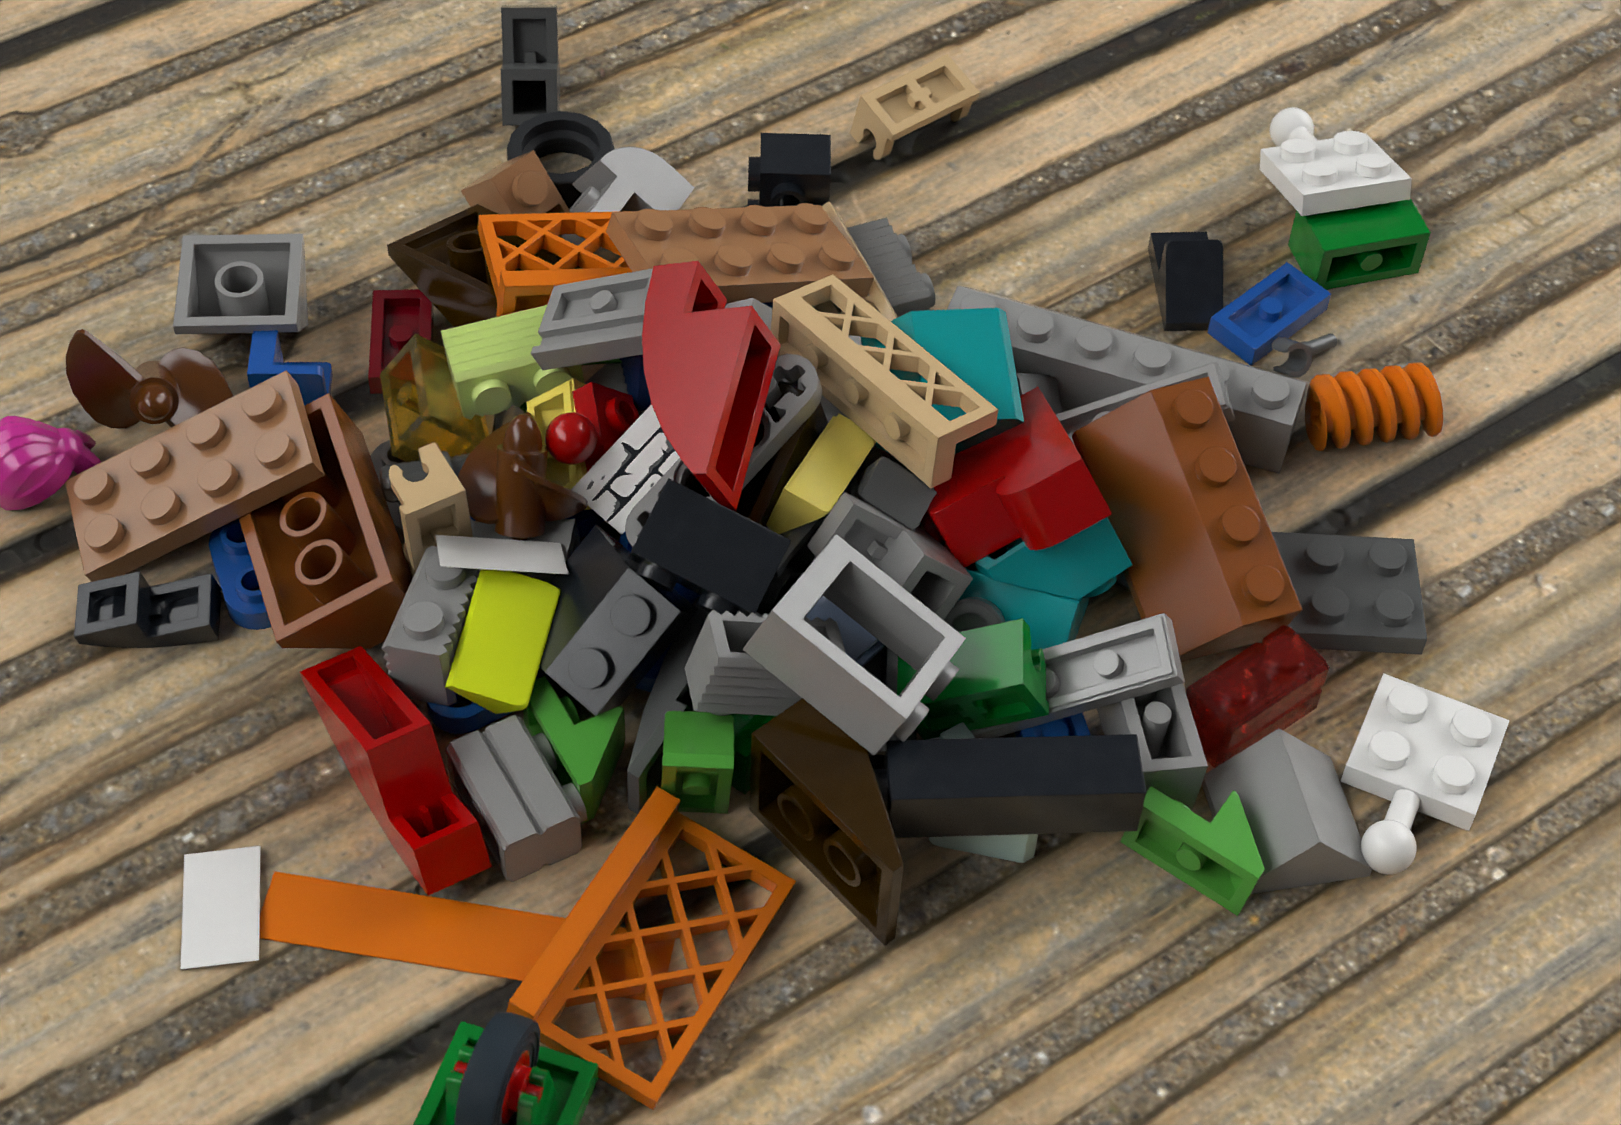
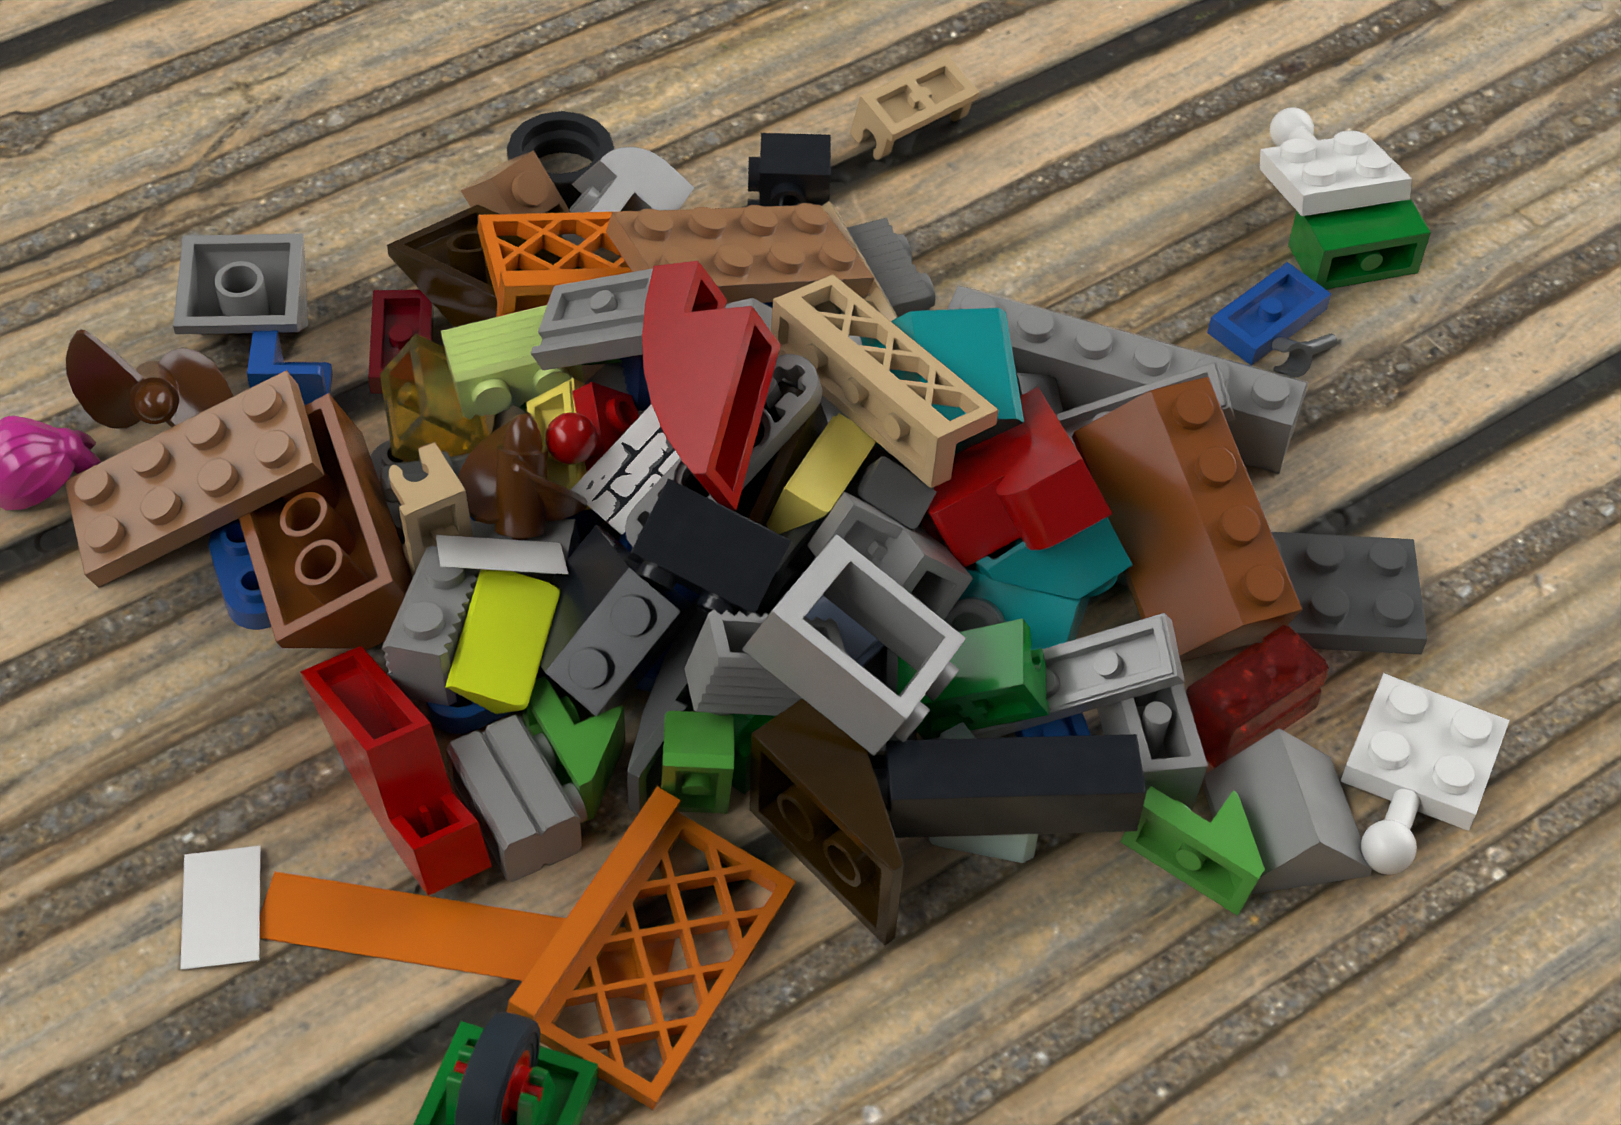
(134, 615): black slope -> none
(529, 62): dark grey brick -> none
(1187, 278): black slope -> none
(1370, 402): orange piece -> none

